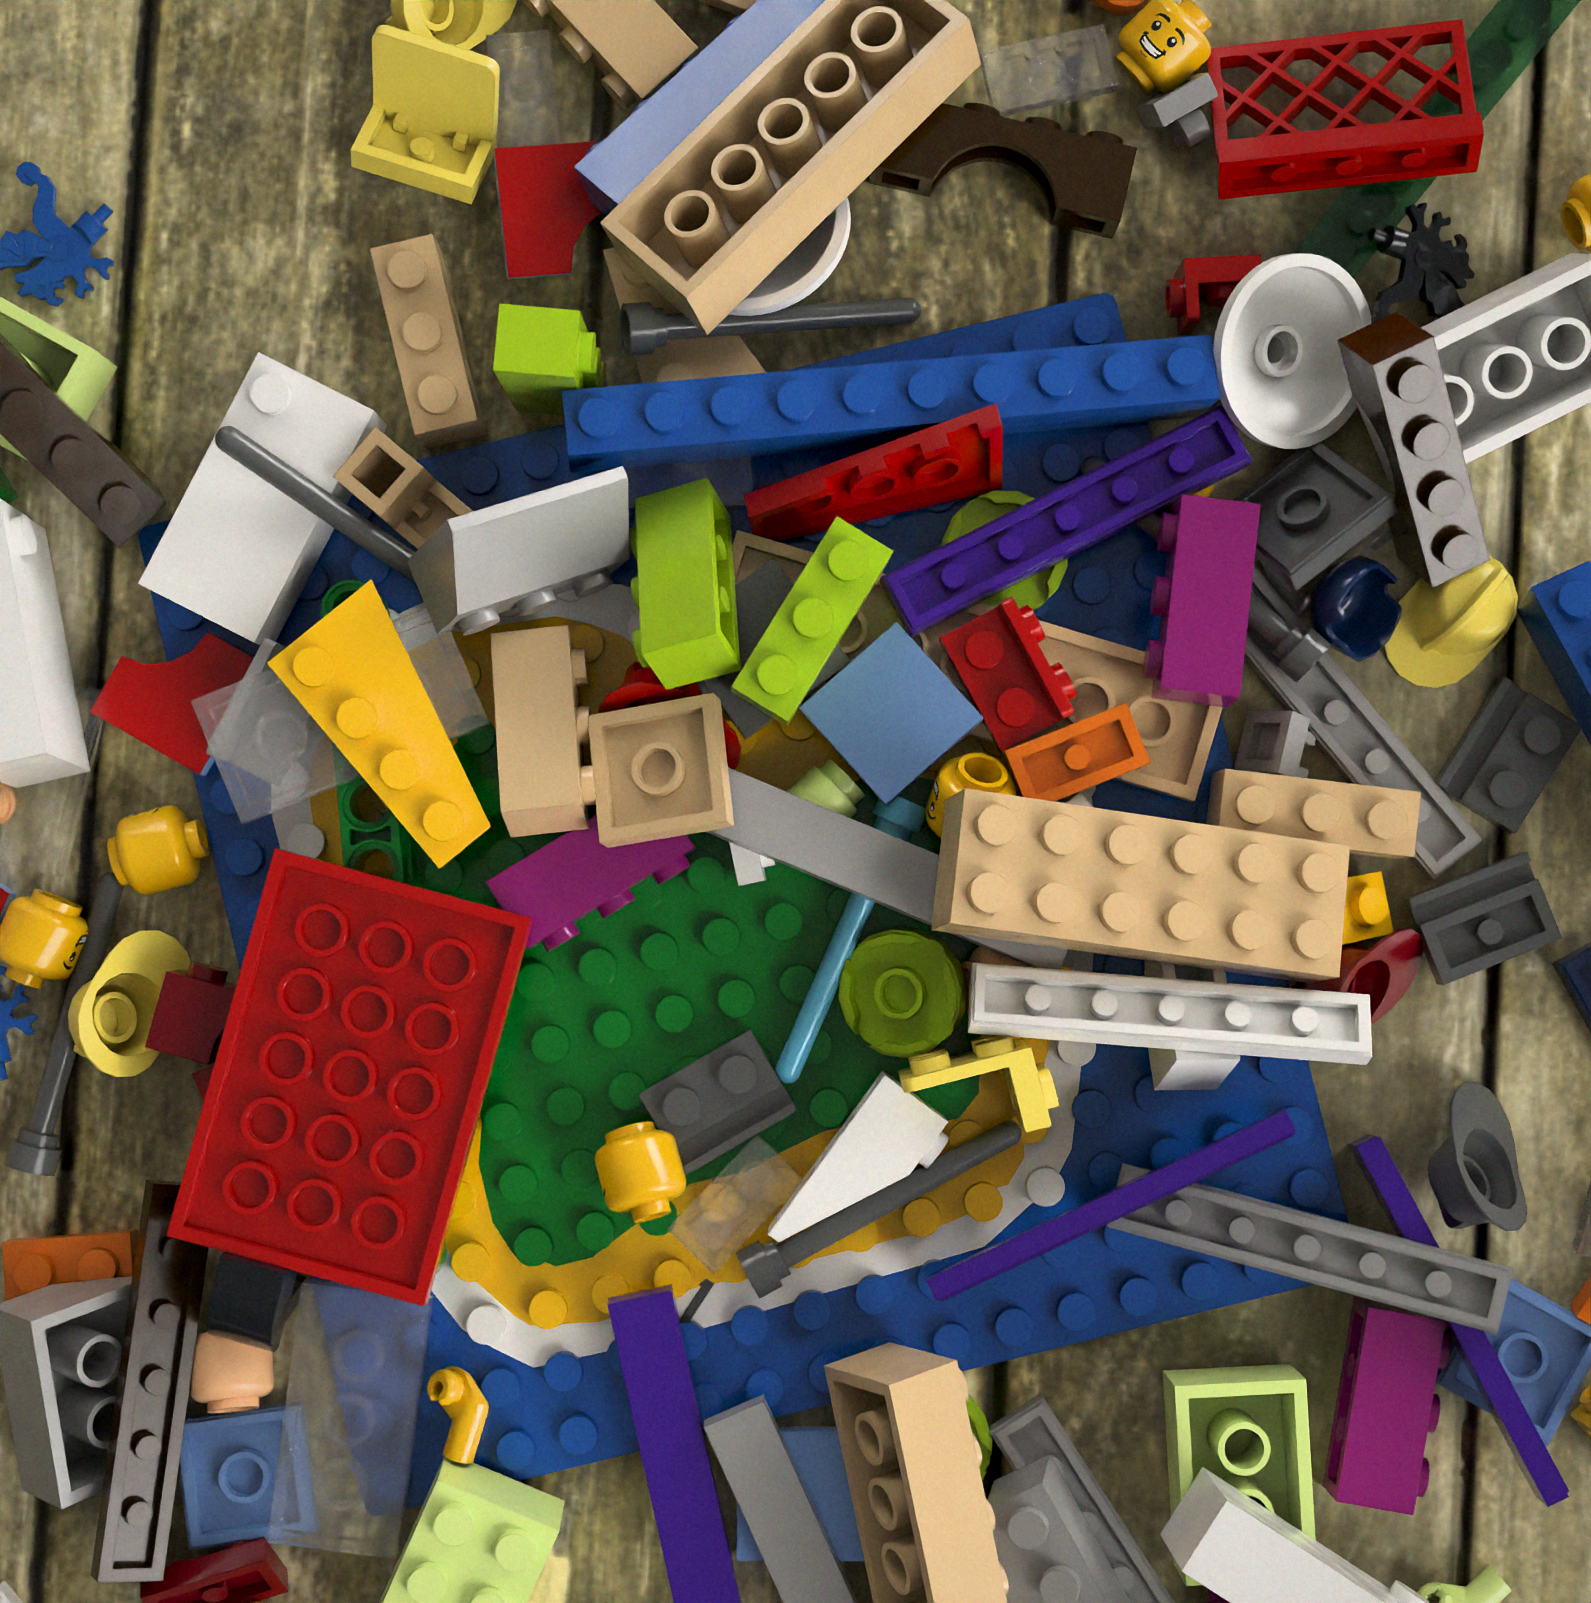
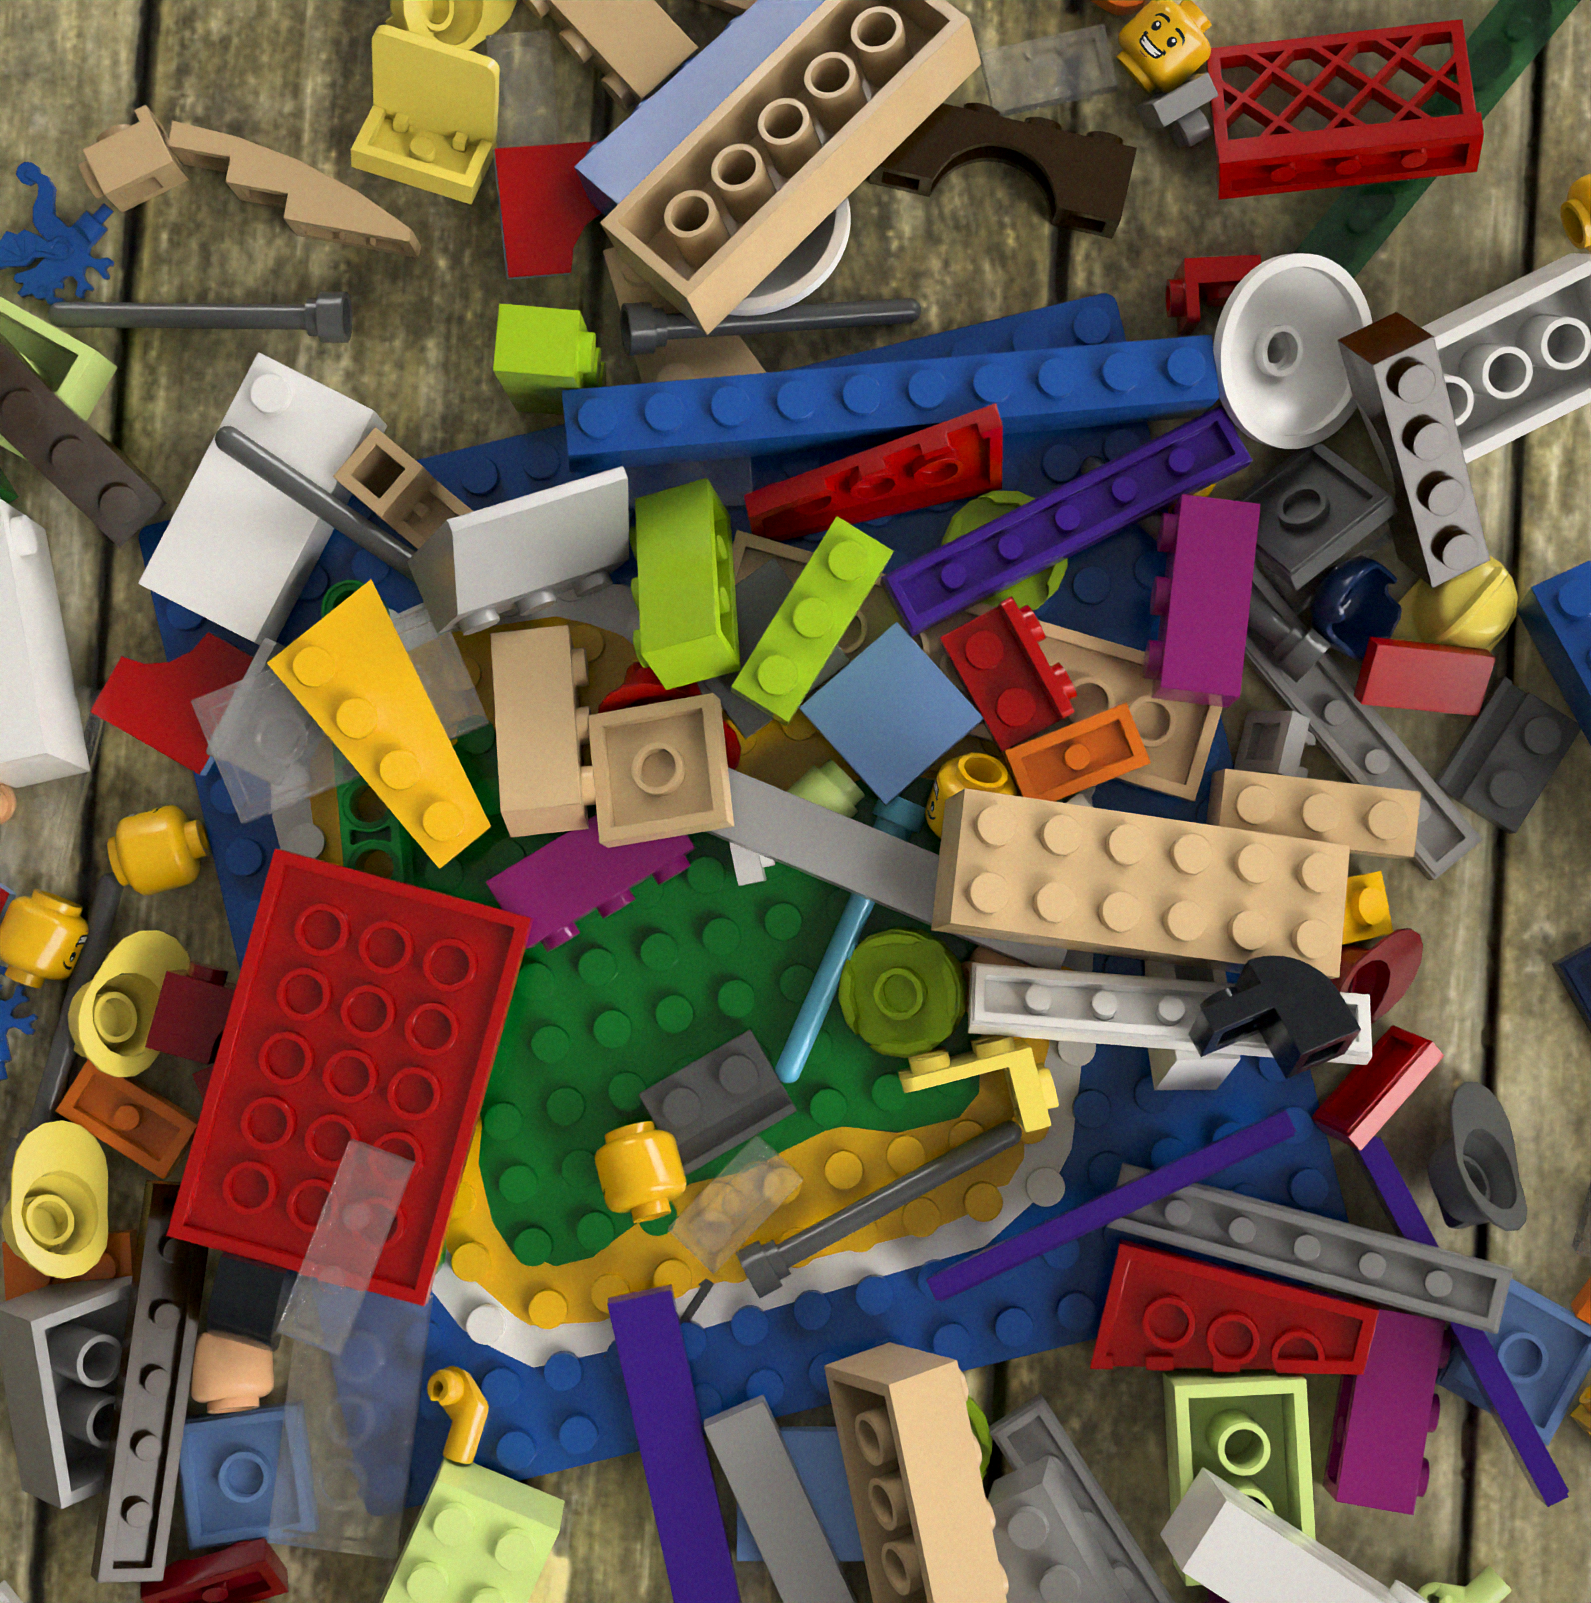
(58, 1200): none -> light yellow piece
(130, 1119): none -> orange plate
(132, 162): none -> tan brick
(312, 200): none -> tan slope
(325, 316): none -> dark grey piece
(345, 1247): none -> clear tile
(428, 341): tan brick -> none
(870, 1151): white slope -> none
(1201, 1314): none -> red wing
(1288, 1005): none -> black brick
(1378, 1089): none -> red tile
(1422, 261): black piece -> none
(1424, 676): none -> red tile
(1482, 918): dark grey plate -> none

